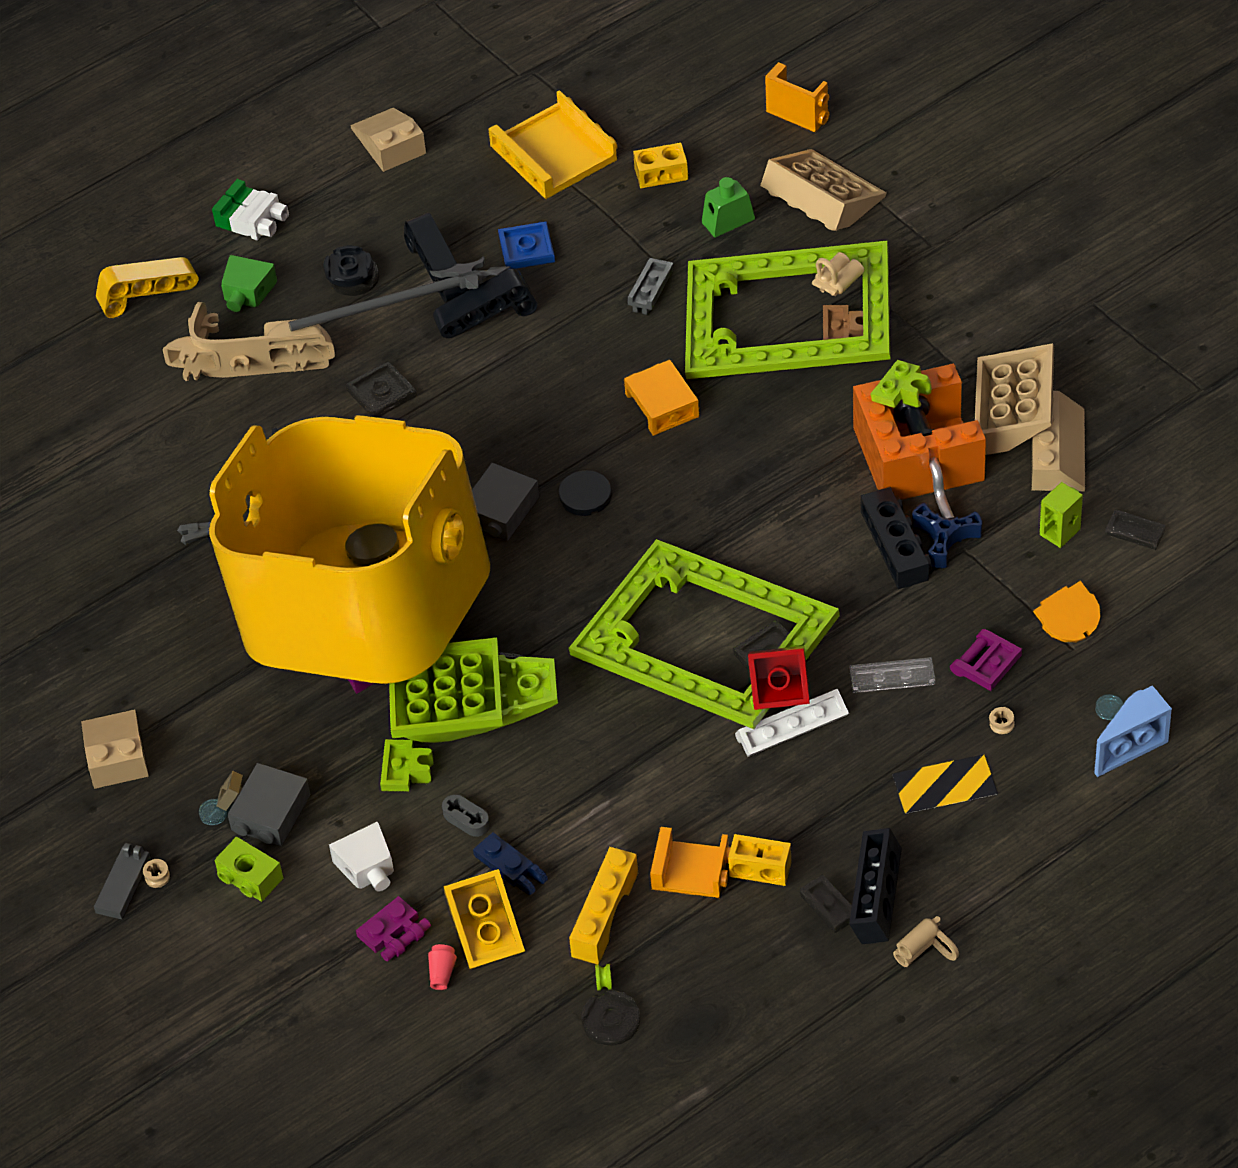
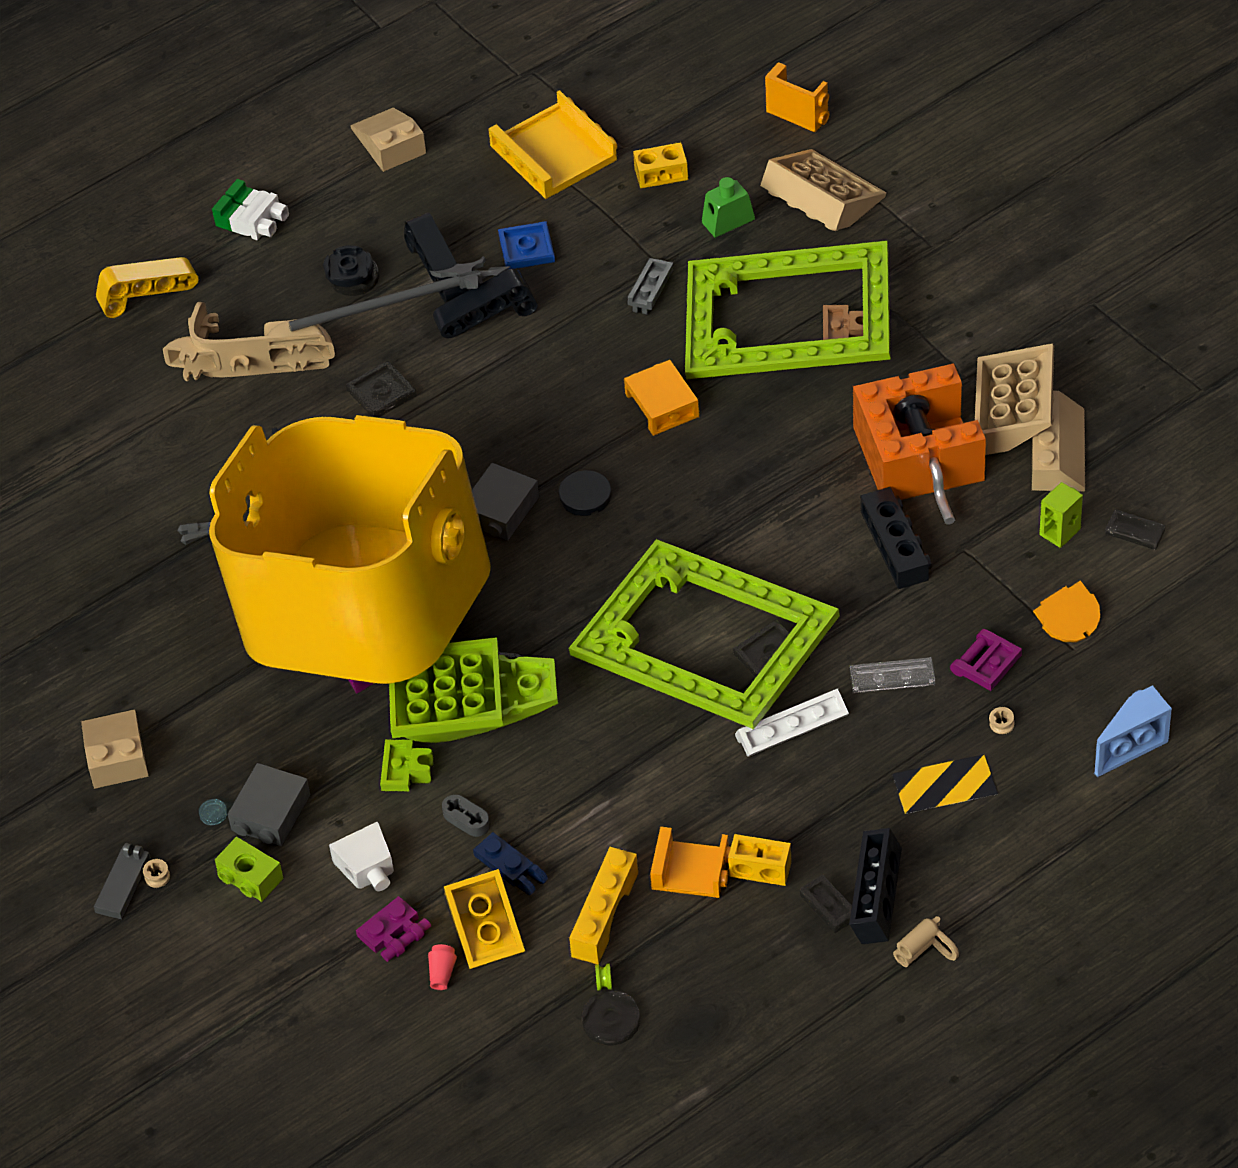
(229, 790): dark tan plate -> none
(247, 282): bright green torso -> none
(371, 544): black tile -> none
(779, 677): red slope -> none
(837, 273): tan piece -> none
(902, 382): lime plate -> none
(945, 531): dark blue piece -> none
(1108, 706): clear light blue piece -> none

